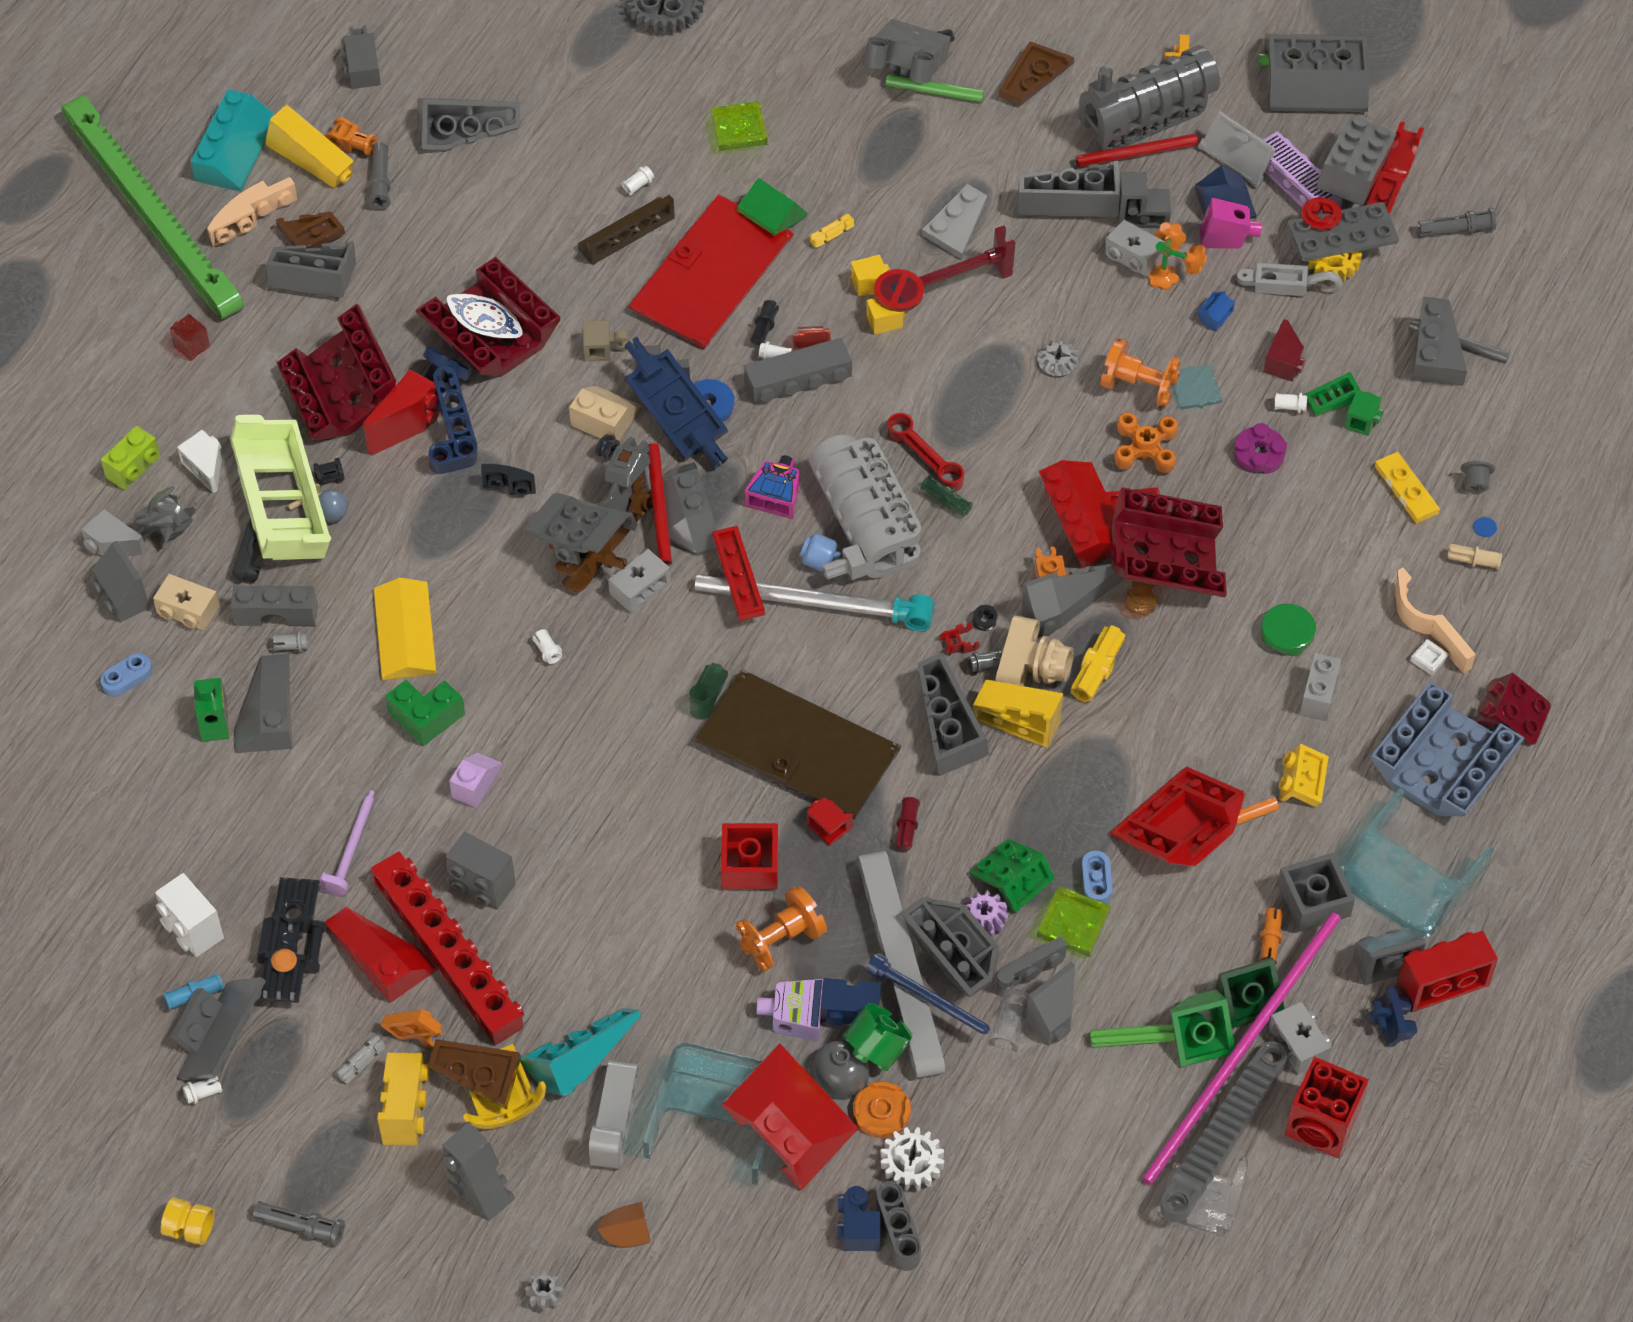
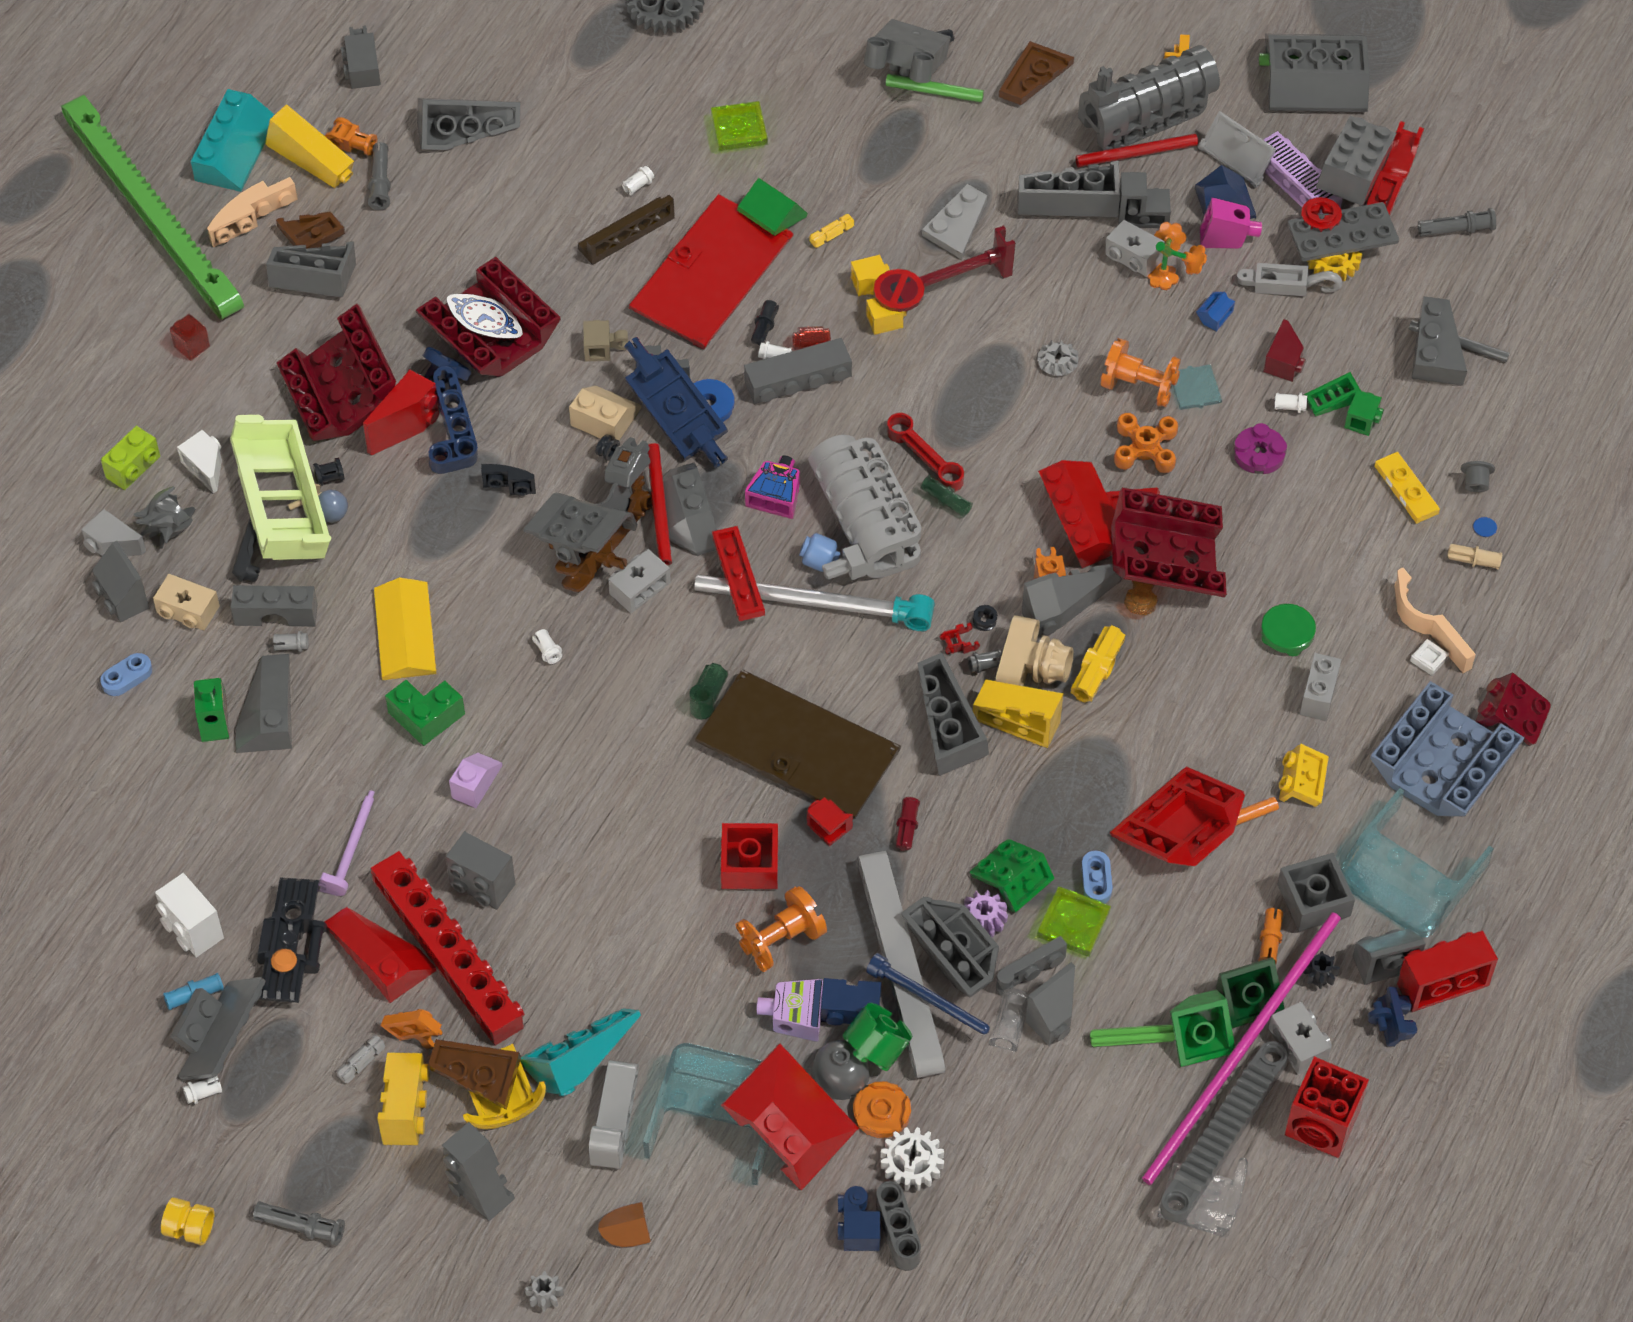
(1328, 971): none -> black gear

